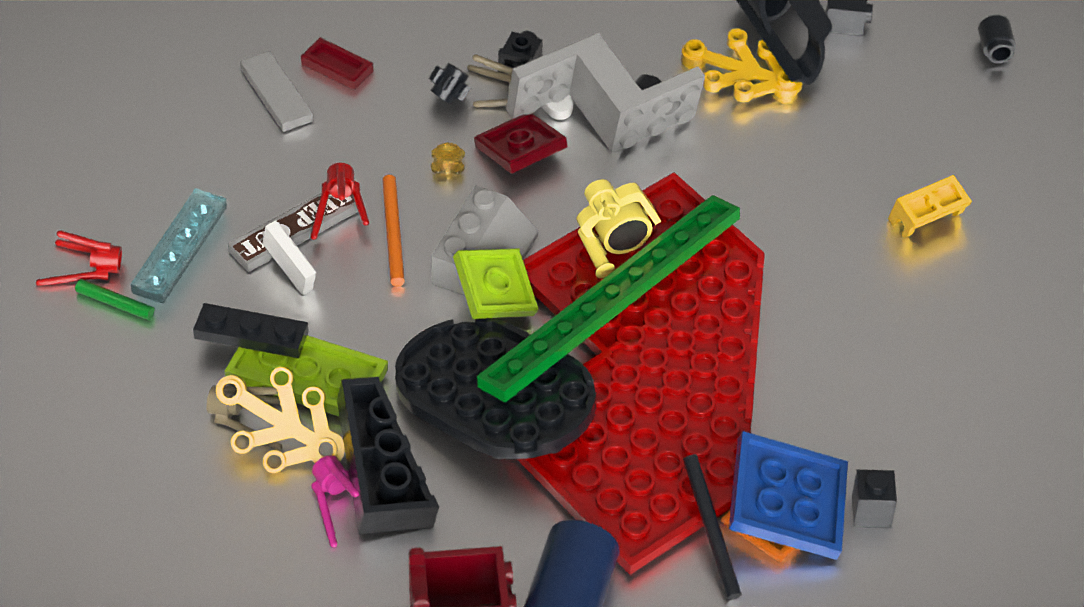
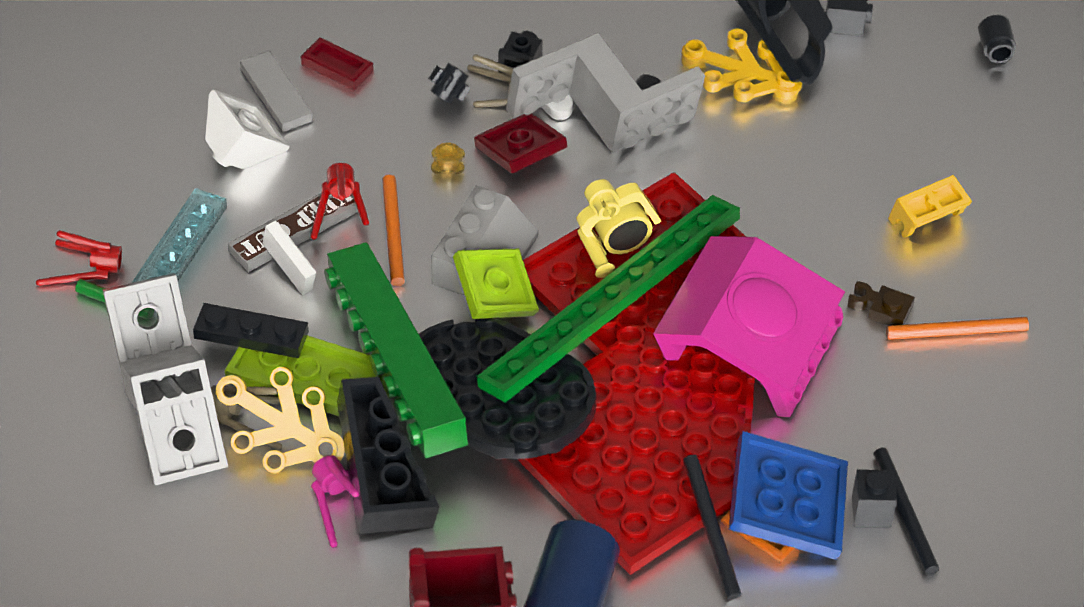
(165, 379): none -> bracket
(240, 132): none -> white slope
(396, 351): none -> green brick
(755, 314): none -> dark pink panel
(885, 306): none -> dark brown plate
(908, 516): none -> black bar
(957, 328): none -> orange bar

